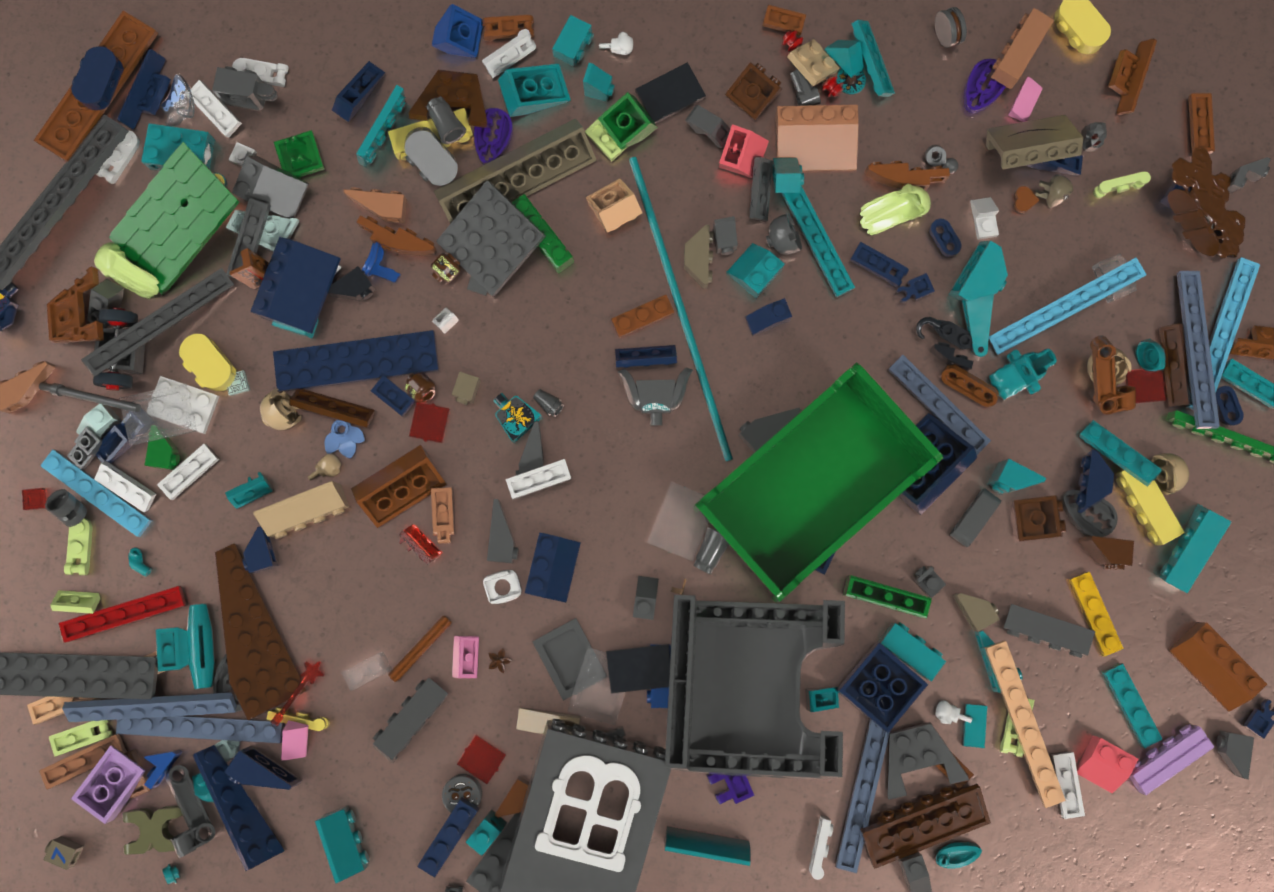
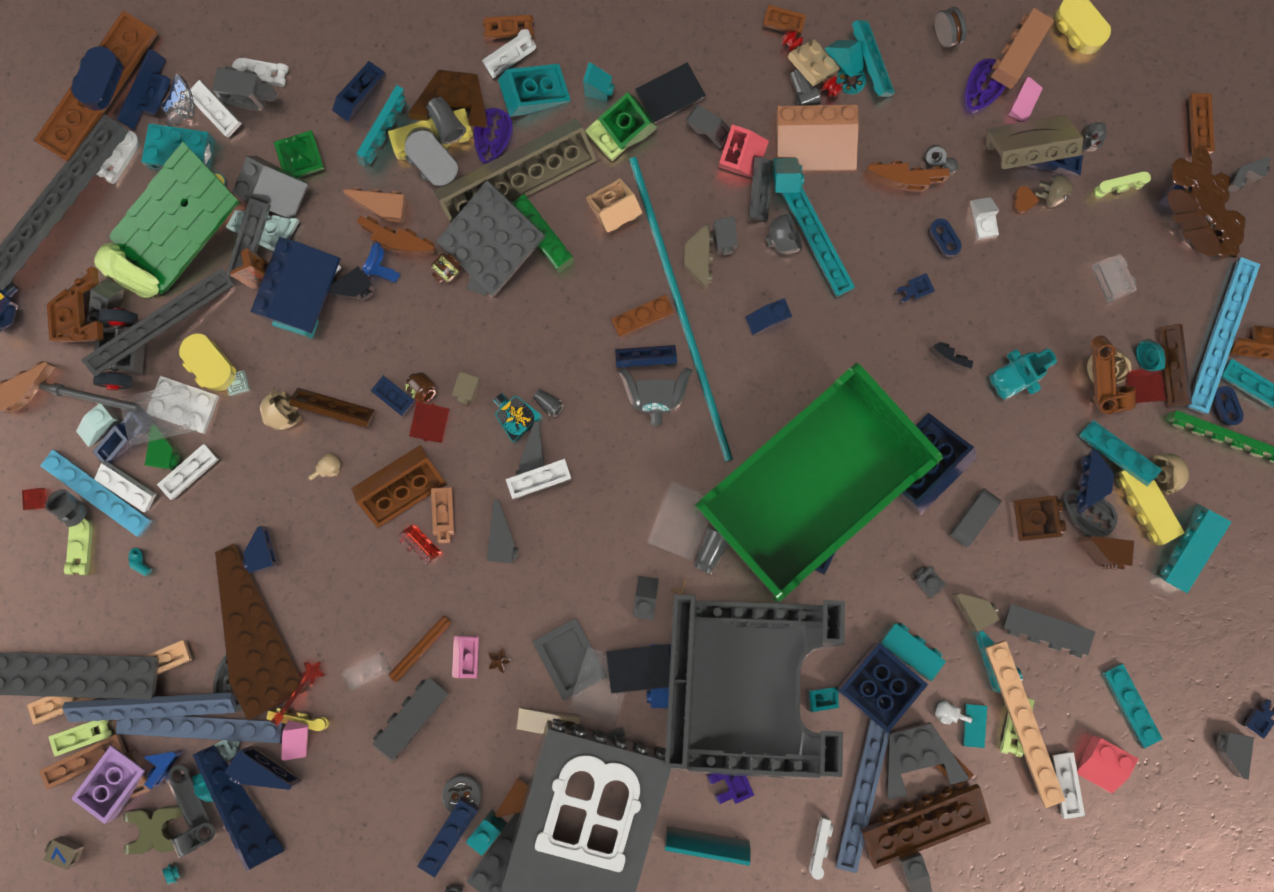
(75, 601): yellowish green plate -> none
(85, 449): dark grey slope -> none
(122, 614): red plate -> none
(193, 647): teal plate -> none
(239, 154): white plate -> none
(249, 491): teal plate -> none
(302, 509): tan slope -> none
(342, 843): teal slope -> none
(345, 441): medium blue plate -> none
(355, 361): dark blue plate -> none
(445, 320): white slope -> none
(458, 32): blue slope -> none
(481, 759): clear red piece -> none
(489, 585): white piece -> none
(552, 567): dark blue slope -> none
(572, 41): teal brick -> none
(622, 45): white piece -> none
(754, 90): reddish brown plate -> none
(755, 269): teal slope -> none
(763, 429): dark grey slope -> none
(879, 264): dark blue plate -> none
(887, 596): green brick -> none
(894, 209): yellowish green hair -> none
(937, 403): sand blue plate -> none
(958, 855): teal arm -> none
(975, 392): dark orange plate -> none
(976, 288): teal slope -> none
(1012, 476): teal slope -> none
(1067, 306): medium azure plate -> none
(1096, 613): yellow plate -> none
(1130, 75): dark orange bracket -> none
(1170, 758): lavender brick -> none
(1198, 350): sand blue plate -> none
(1217, 666): dark orange slope -> none

